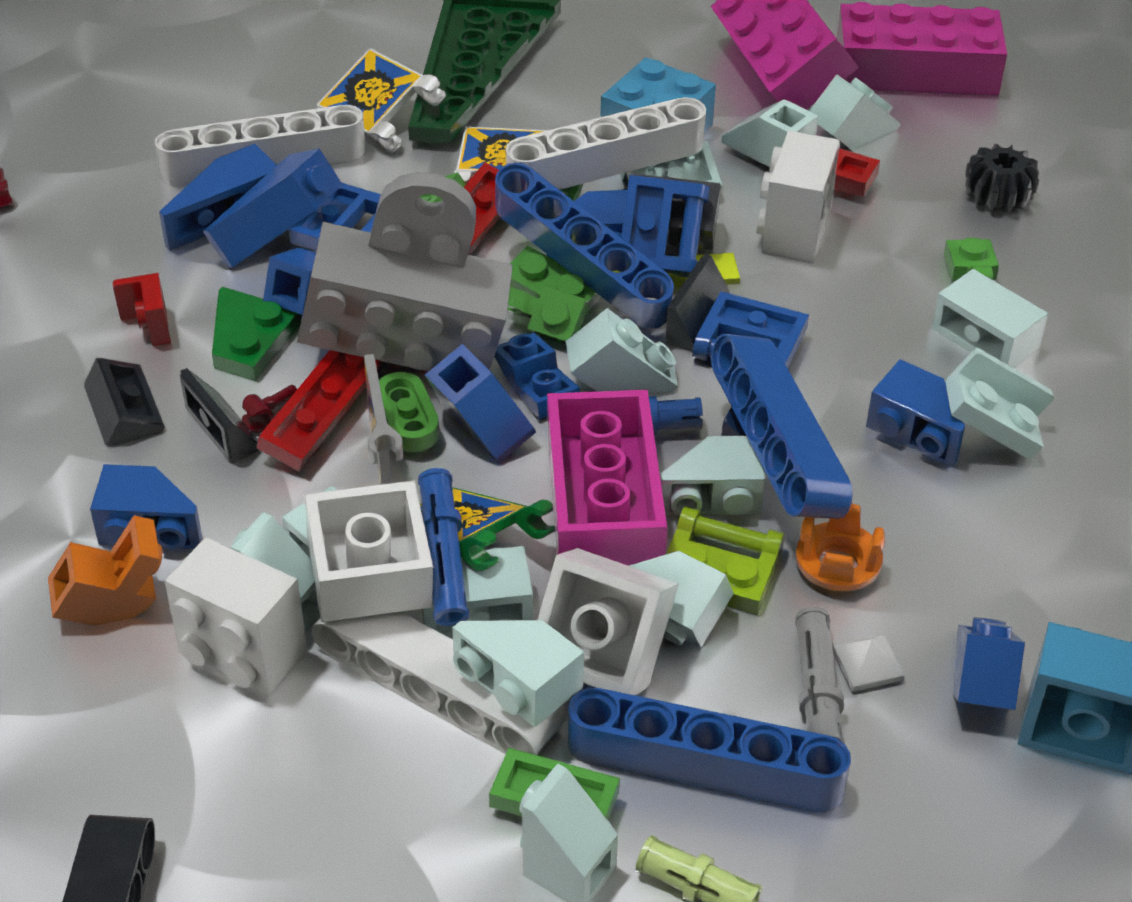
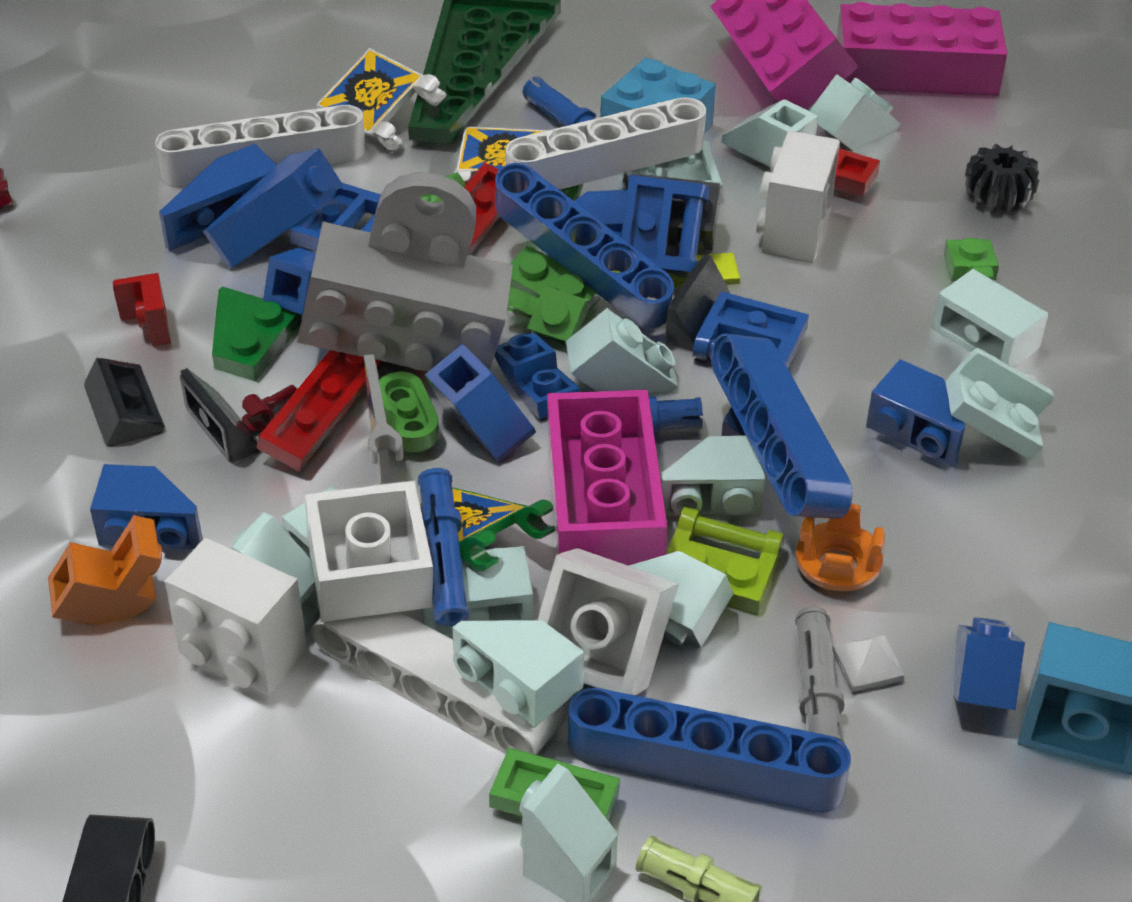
(555, 103): none -> blue pin

